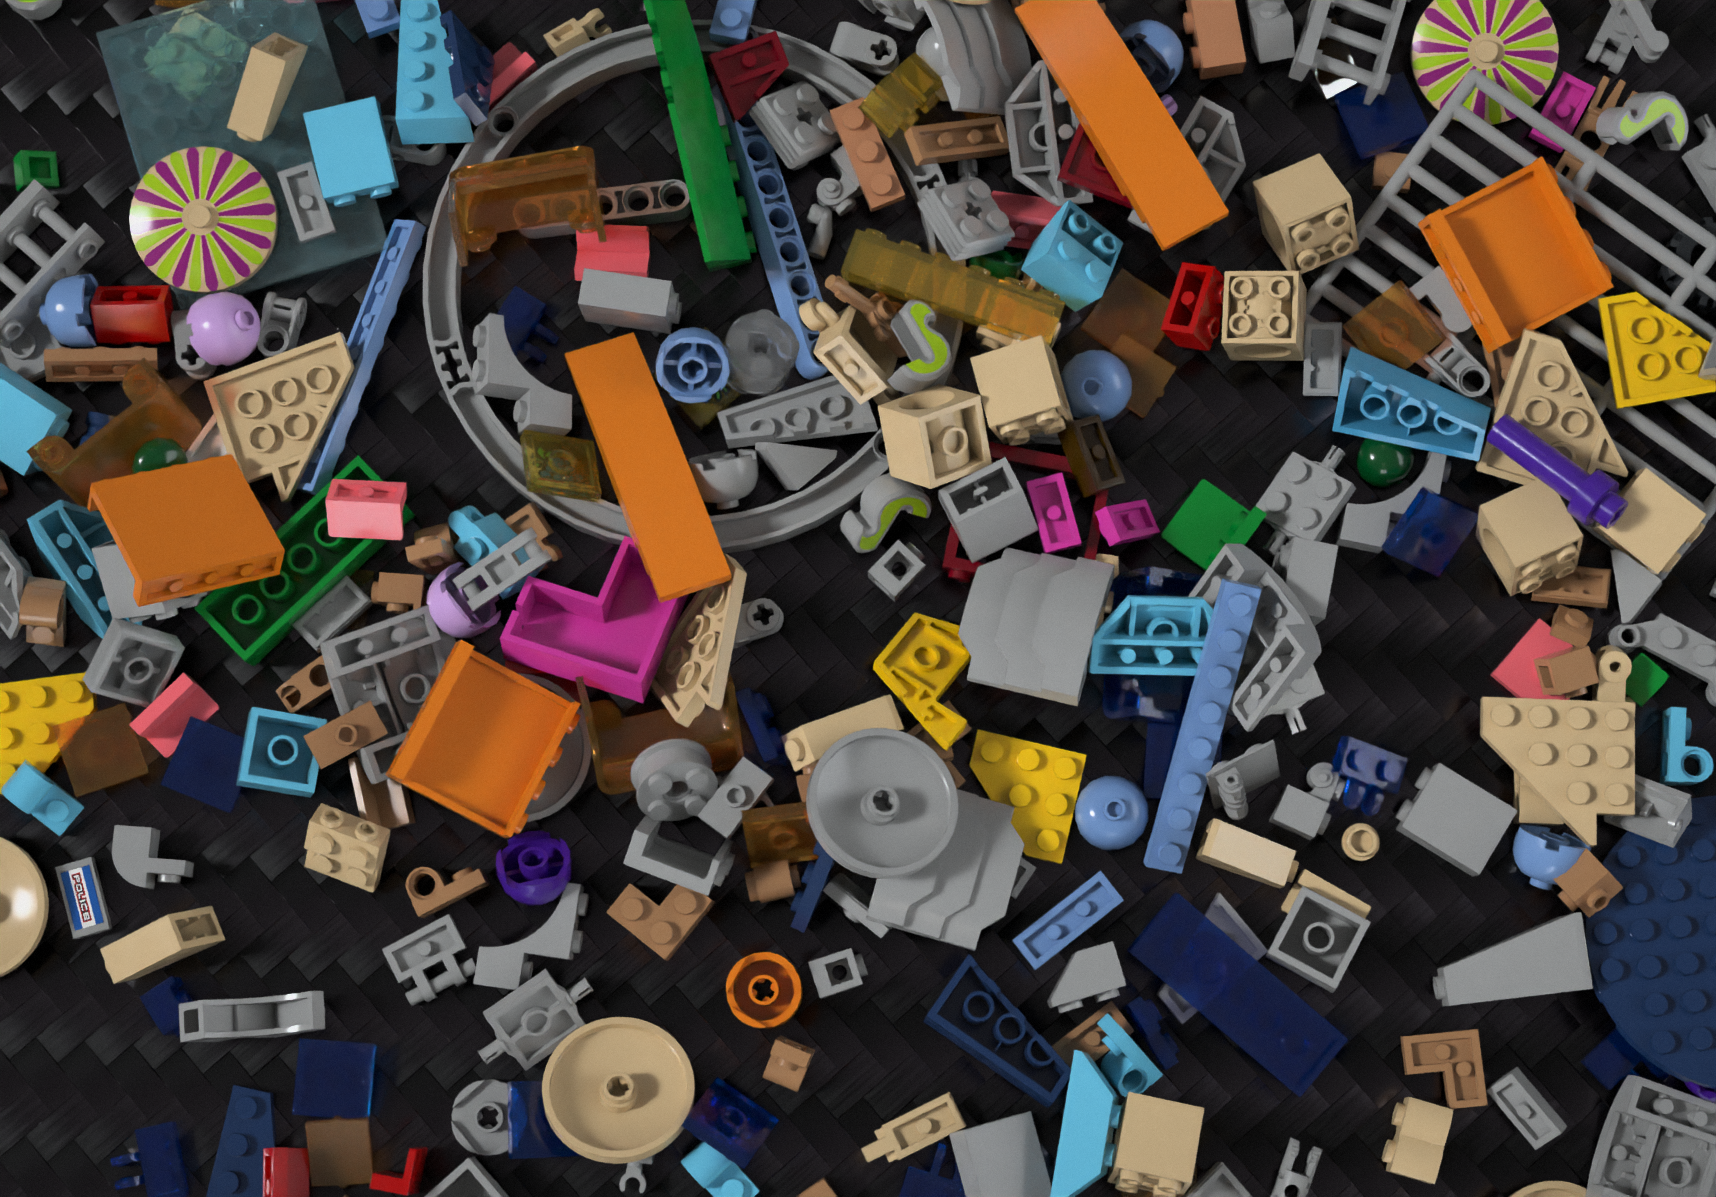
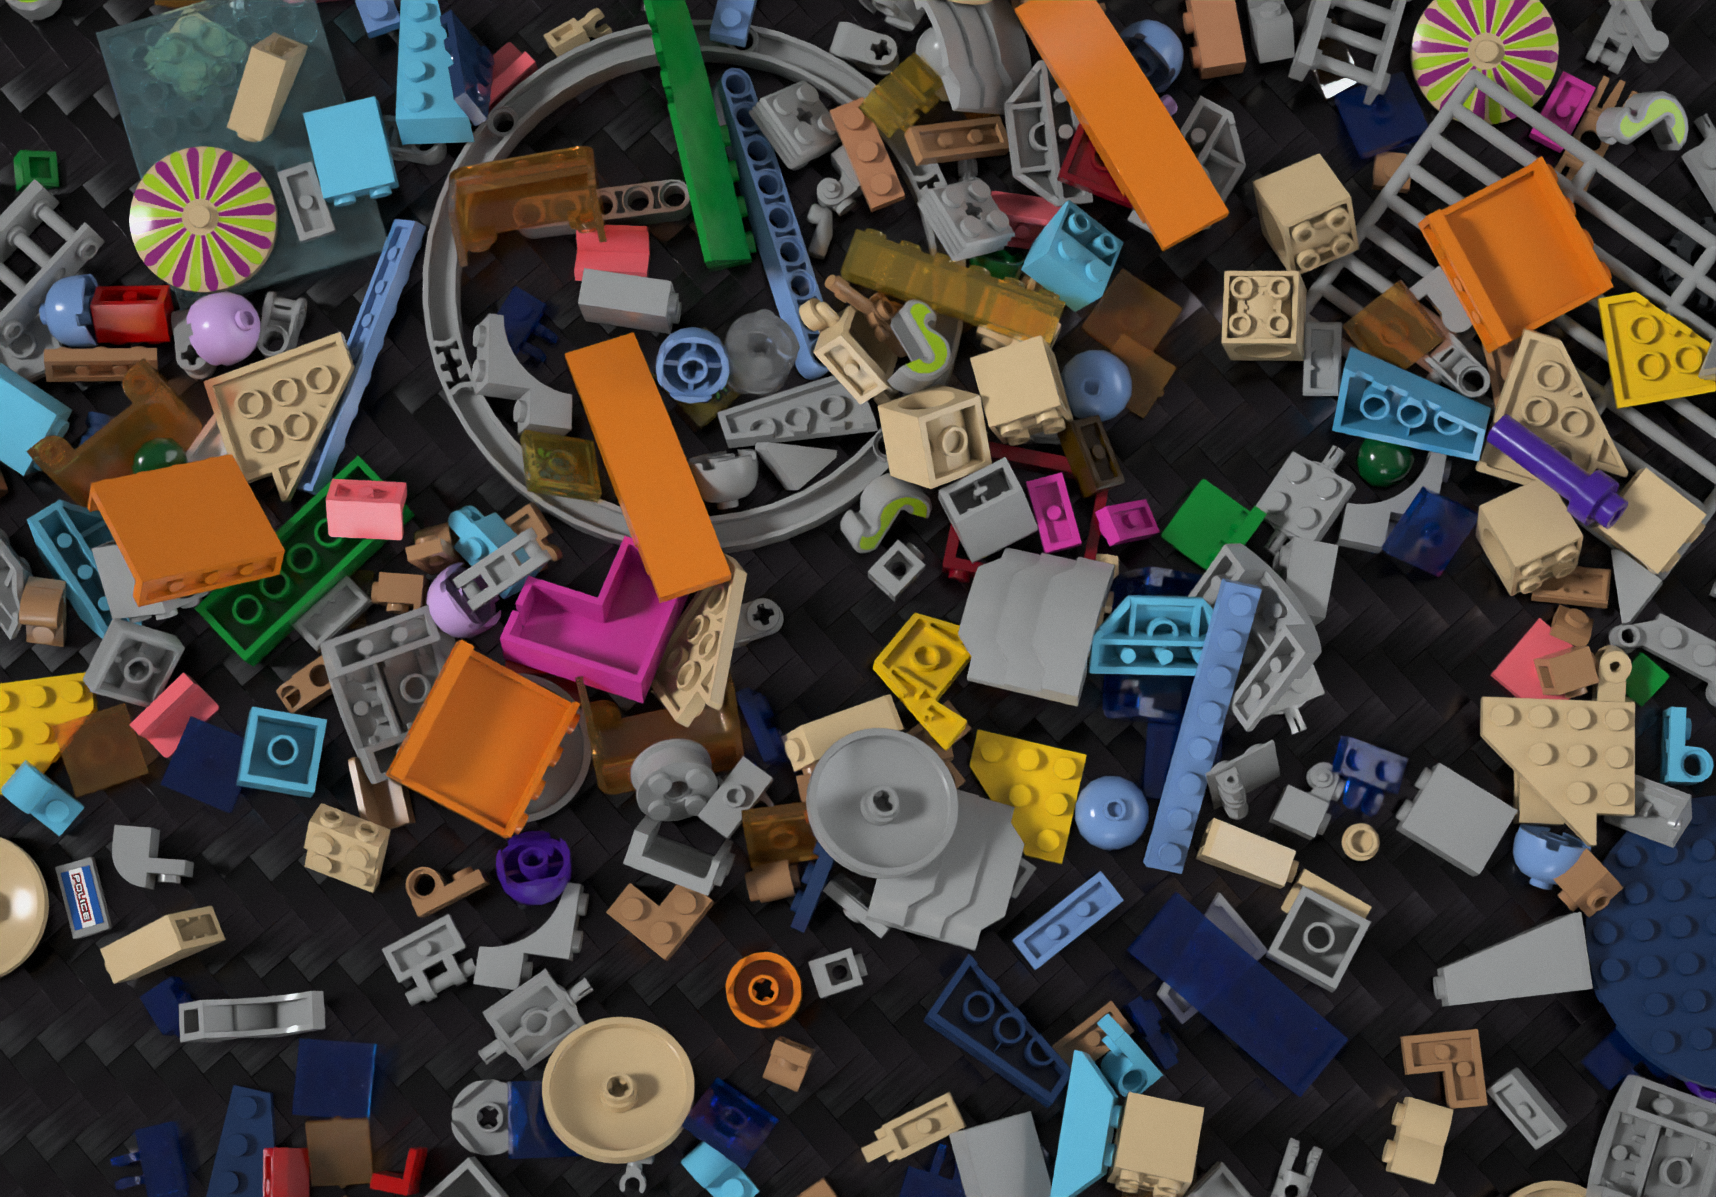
(345, 734): medium nougat plate -> none
(748, 71): dark red wing -> none
(1087, 974): light grey slope -> none
(1195, 307): red brick -> none

